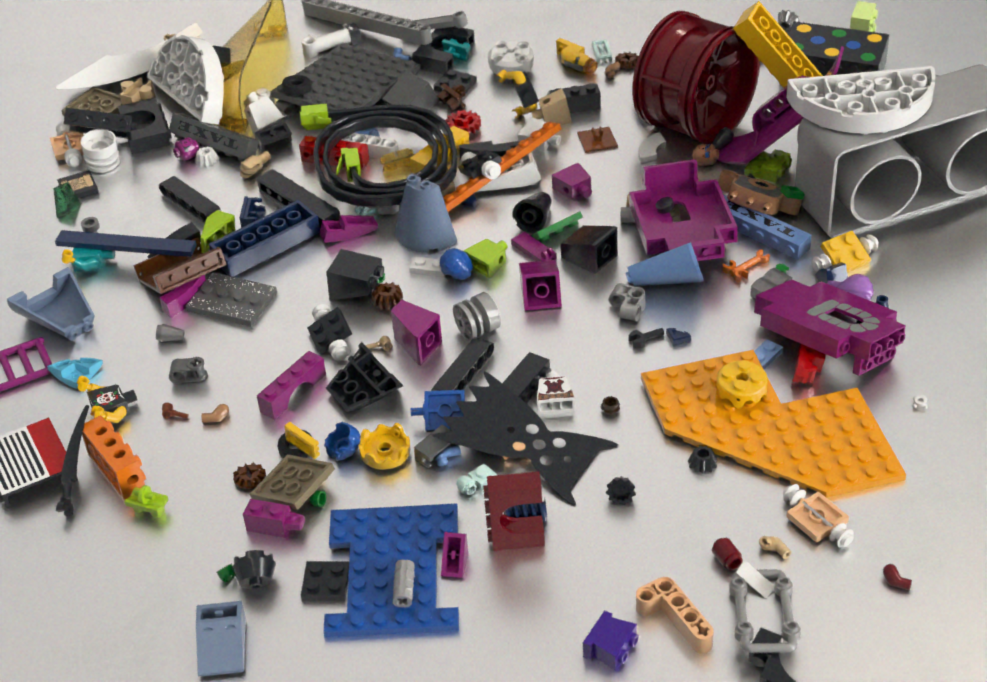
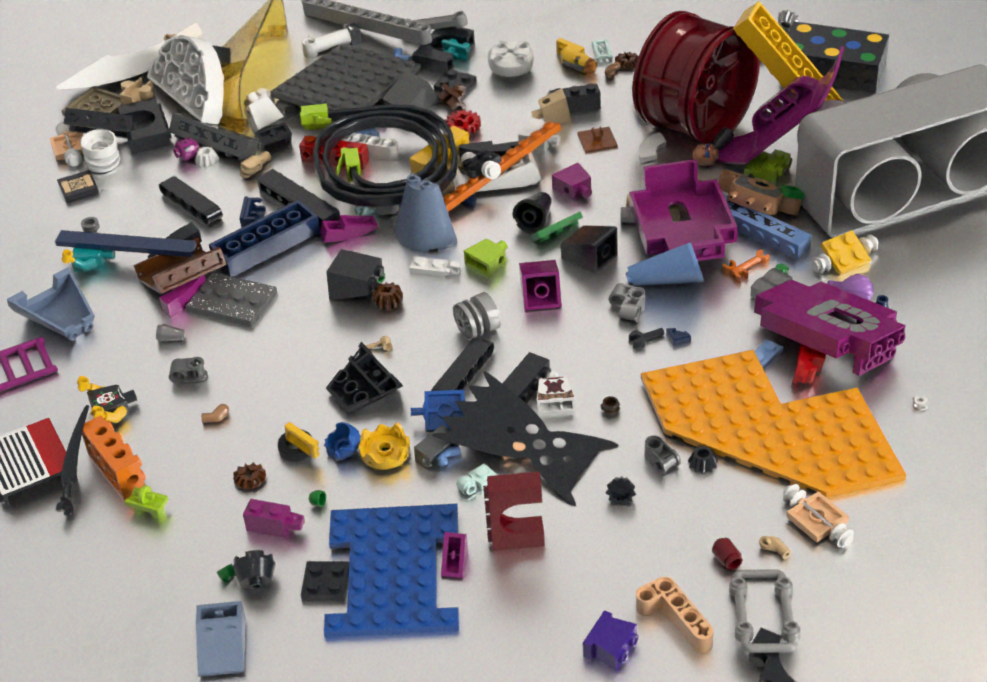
(65, 200): clear green slope -> none
(69, 371): medium azure brick -> none
(168, 411): copper hand -> none
(216, 226): lime slope -> none
(276, 396): magenta arch -> none
(292, 481): dark tan plate -> none
(296, 84): black tyre -> none
(330, 331): black plate -> none
(392, 163): clear yellow hinge -> none
(403, 583): light grey axle -> none
(416, 330): magenta slope -> none
(456, 263): blue hair -> none
(523, 89): torso -> none
(528, 510): dark blue piece -> none
(533, 248): magenta hinge -> none
(660, 454): none -> dark grey piece
(665, 205): black tile -> none
(738, 390): yellow plate -> none
(755, 579): white sticker -> none
(833, 273): tile -> none
(864, 17): yellowish green brick -> none
(864, 100): white brick -> none
(894, 578): dark red arm -> none

